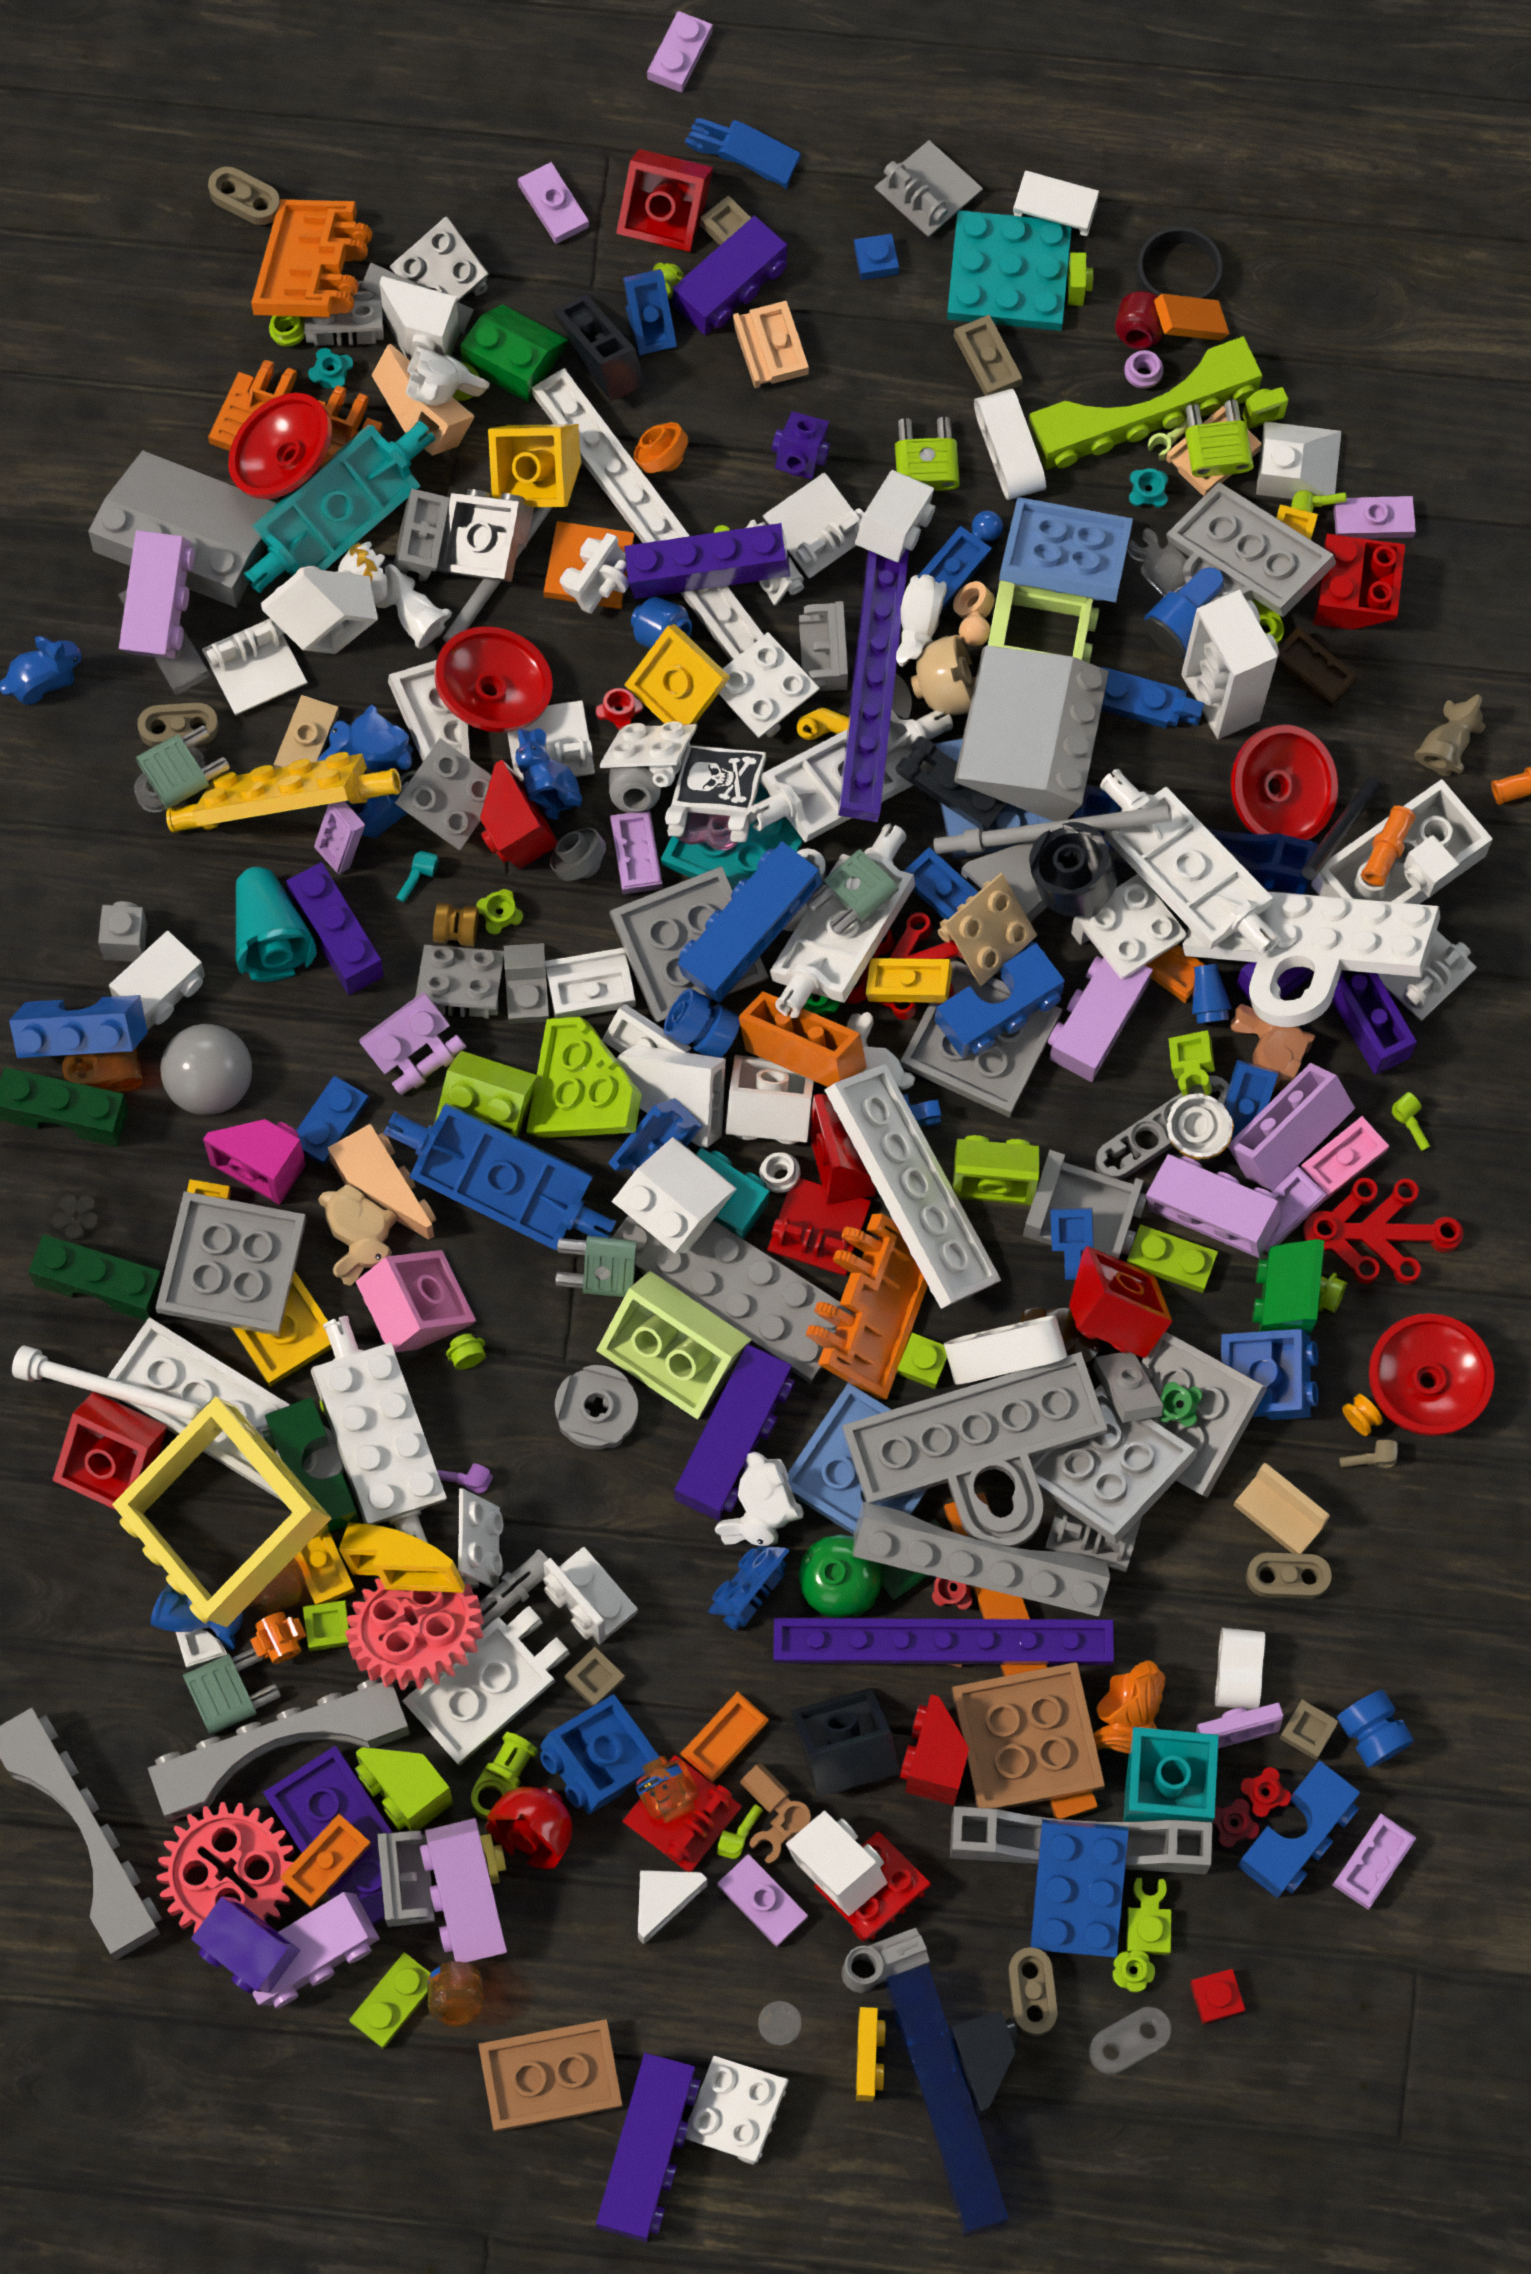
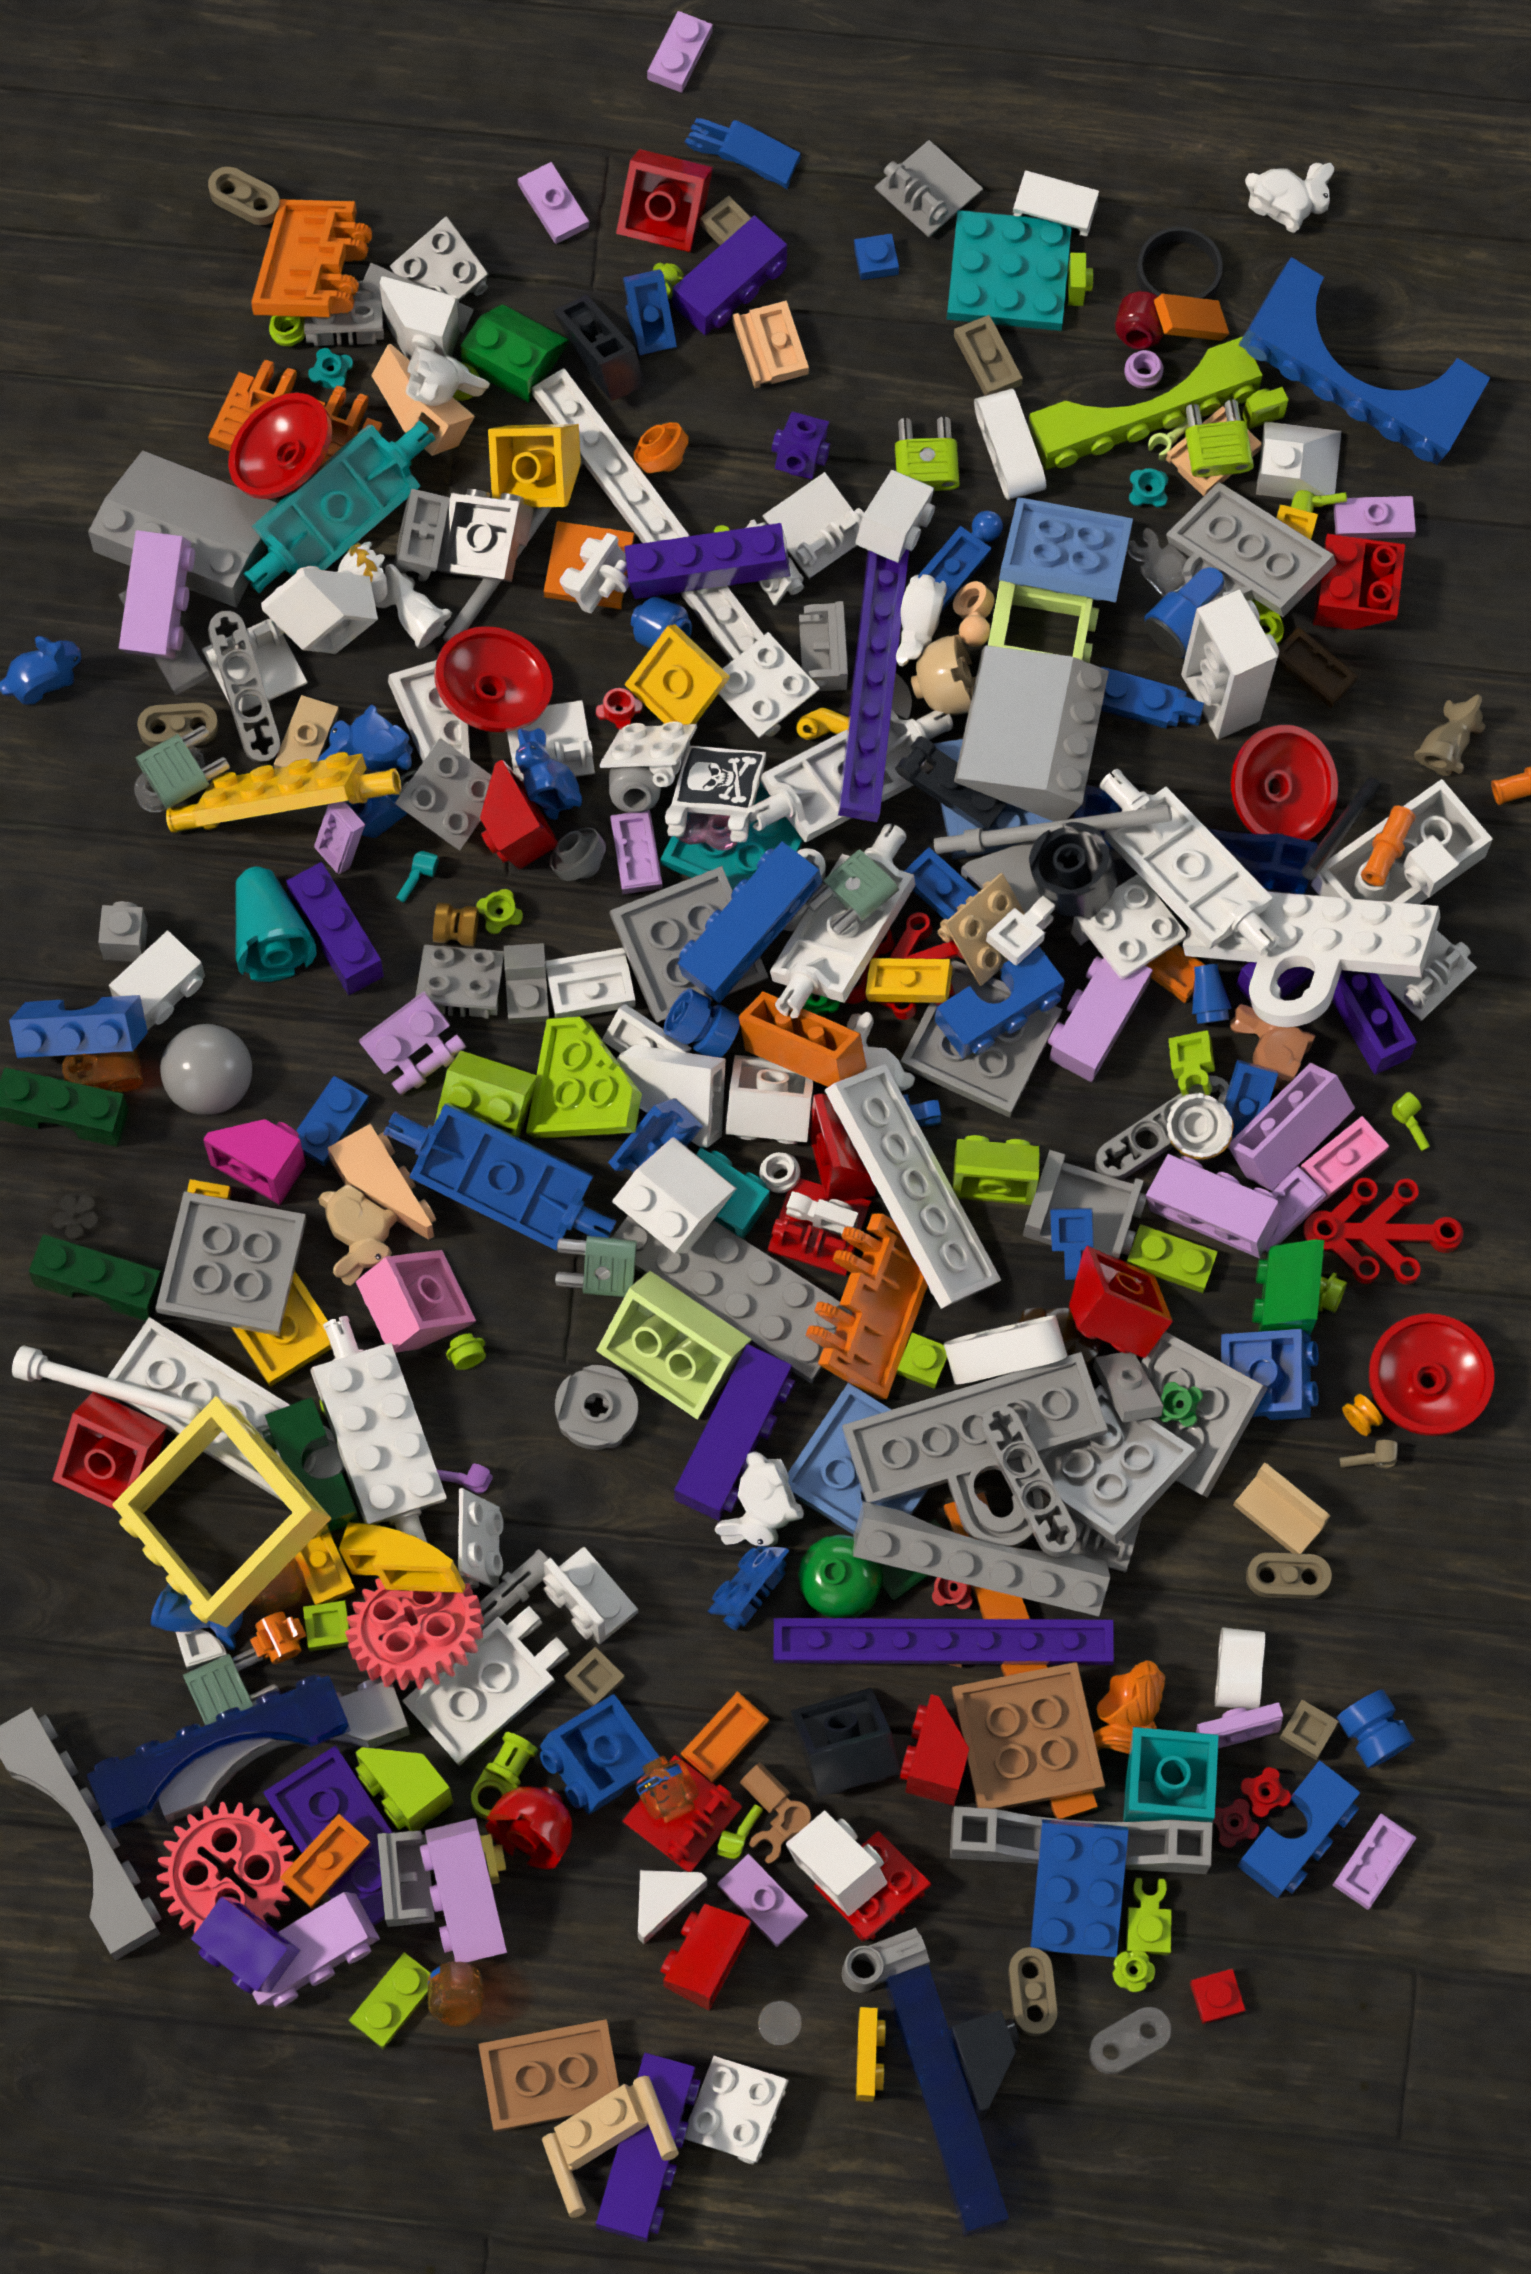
(133, 1785): none -> clear blue arch
(239, 688): none -> light grey beam
(601, 2128): none -> tan plate
(706, 1955): none -> red slope
(830, 1215): none -> white plate
(1019, 933): none -> white plate
(1031, 1479): none -> light grey beam
(1287, 196): none -> white animal
(1289, 339): none -> blue arch

